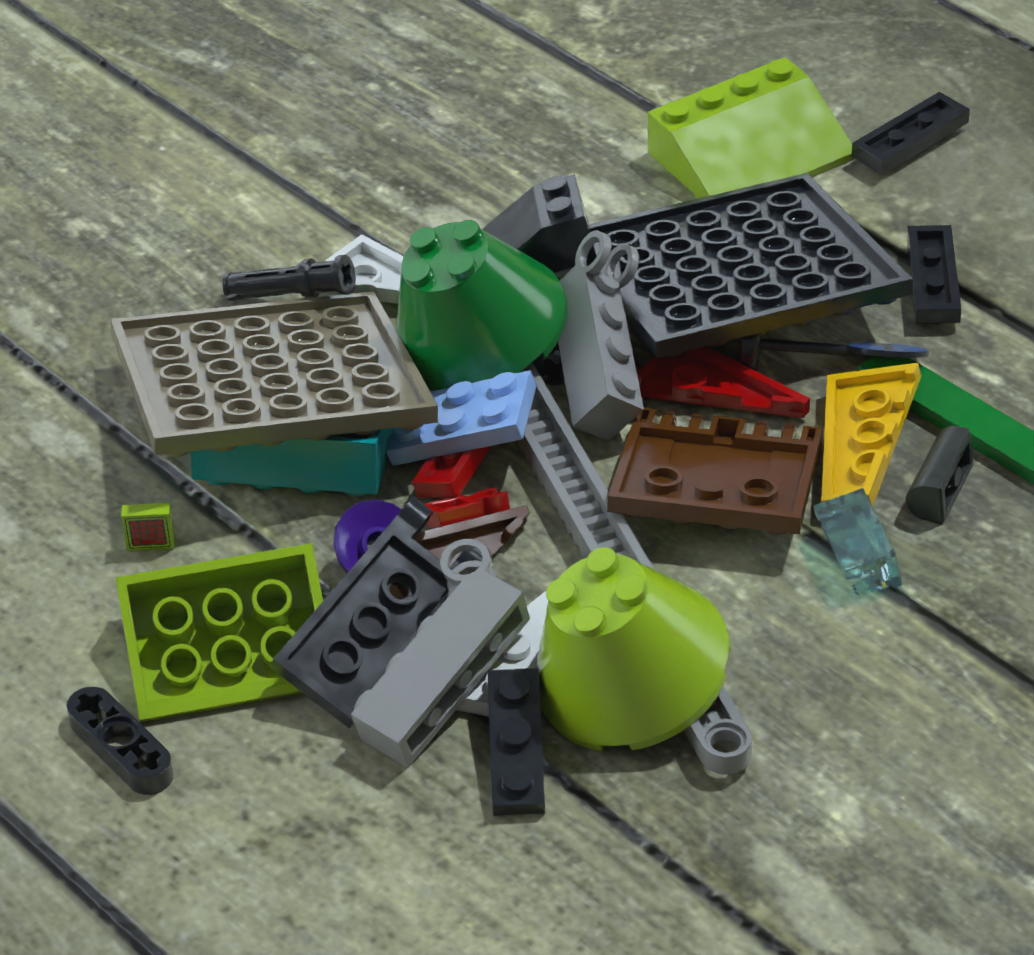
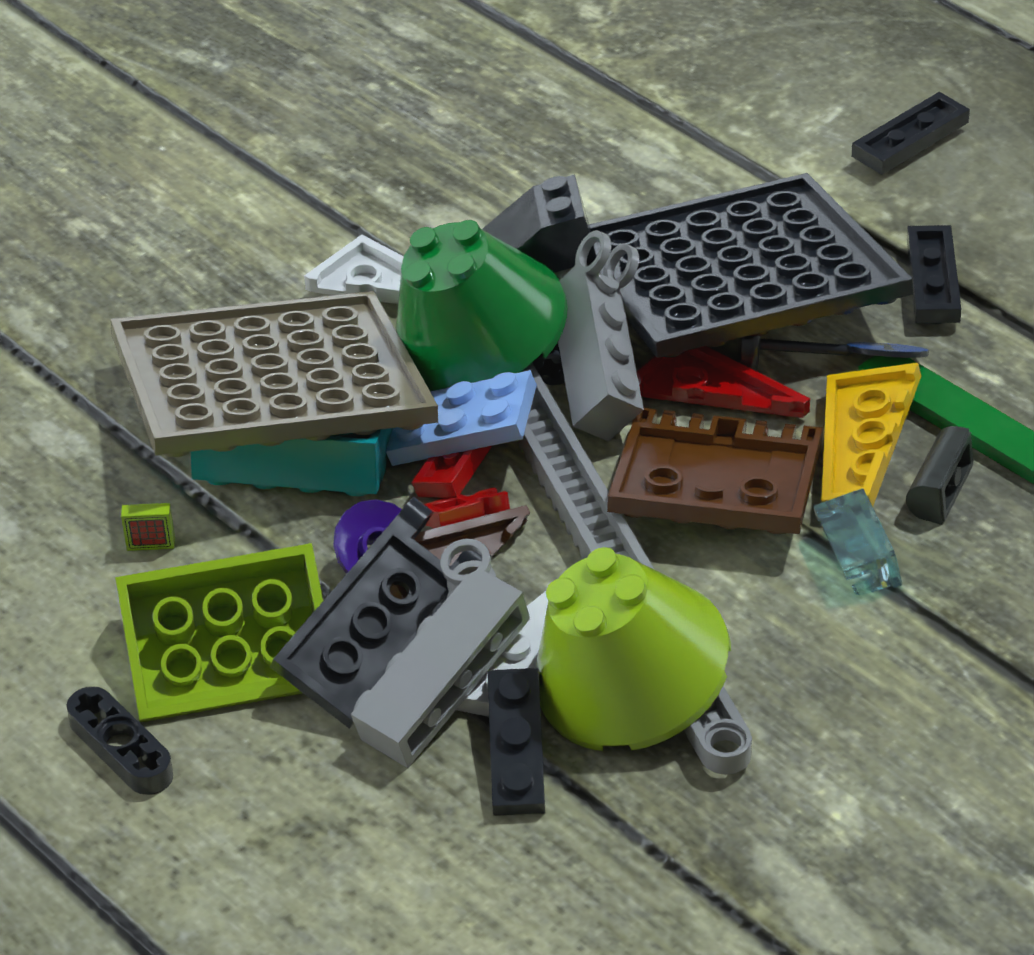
(306, 278): black pin -> none
(748, 131): lime slope -> none

